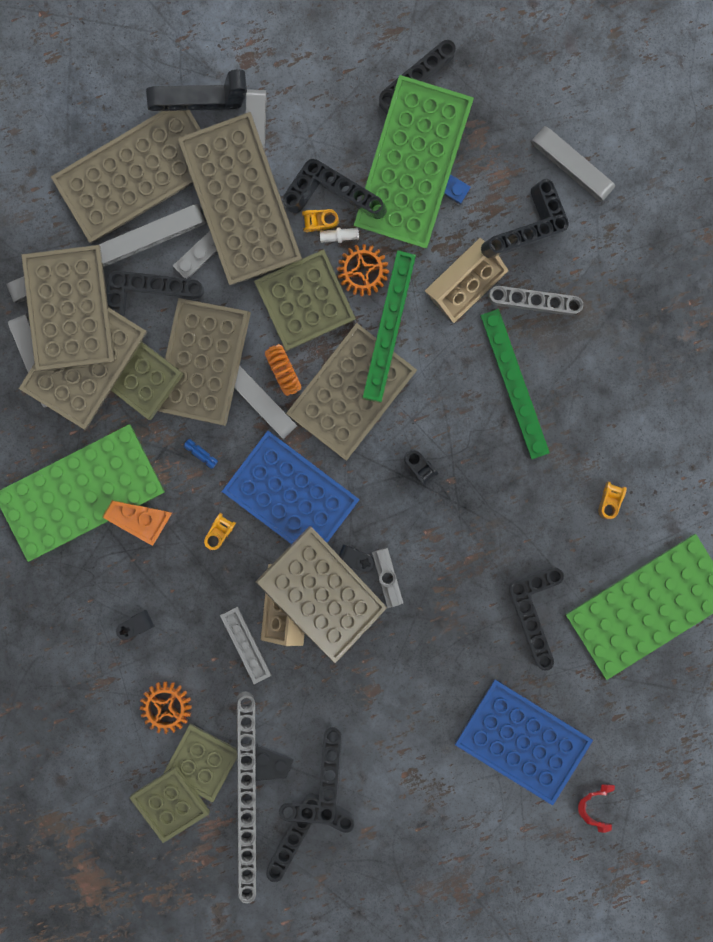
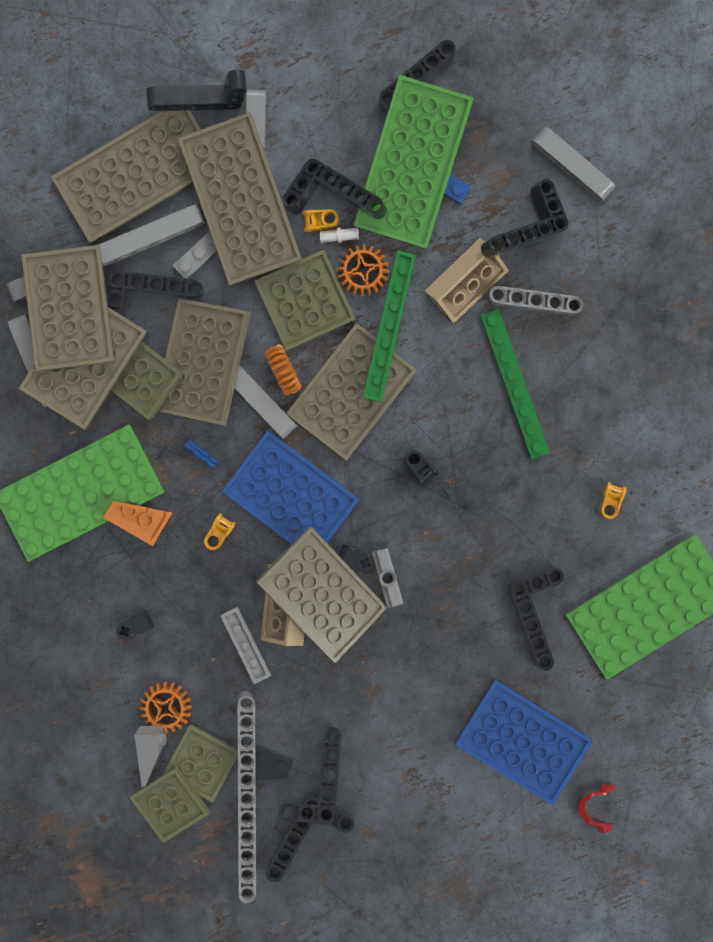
(149, 746): none -> light grey slope

